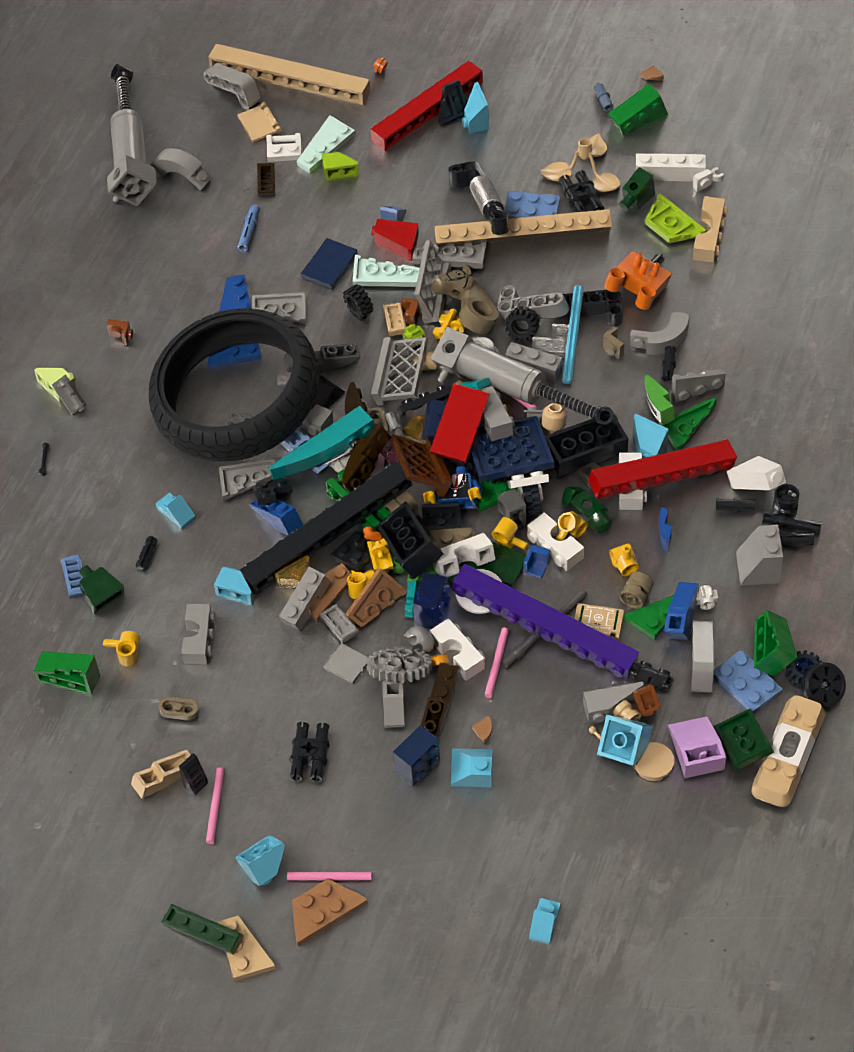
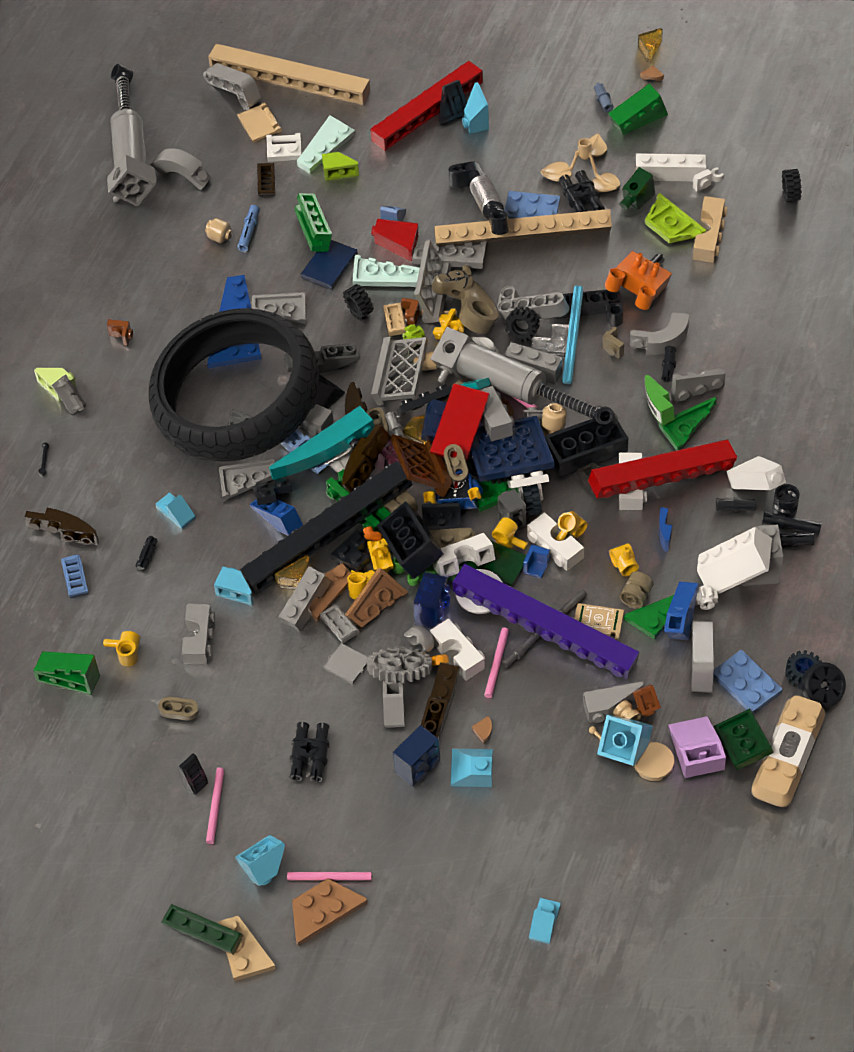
(69, 526): none -> dark brown slope
(99, 587): dark green torso -> none
(160, 775): tan slope -> none
(218, 230): none -> tan head
(313, 222): none -> green brick
(380, 65): orange plate -> none
(411, 593): teal plate -> none
(456, 463): none -> dark tan plate
(598, 516): dark green piece -> none
(644, 672): black hinge -> none
(649, 43): none -> clear yellow slope
(649, 437): medium azure slope -> none
(735, 560): none -> white slope
(772, 643): green wedge -> none
(791, 185): none -> black tyre

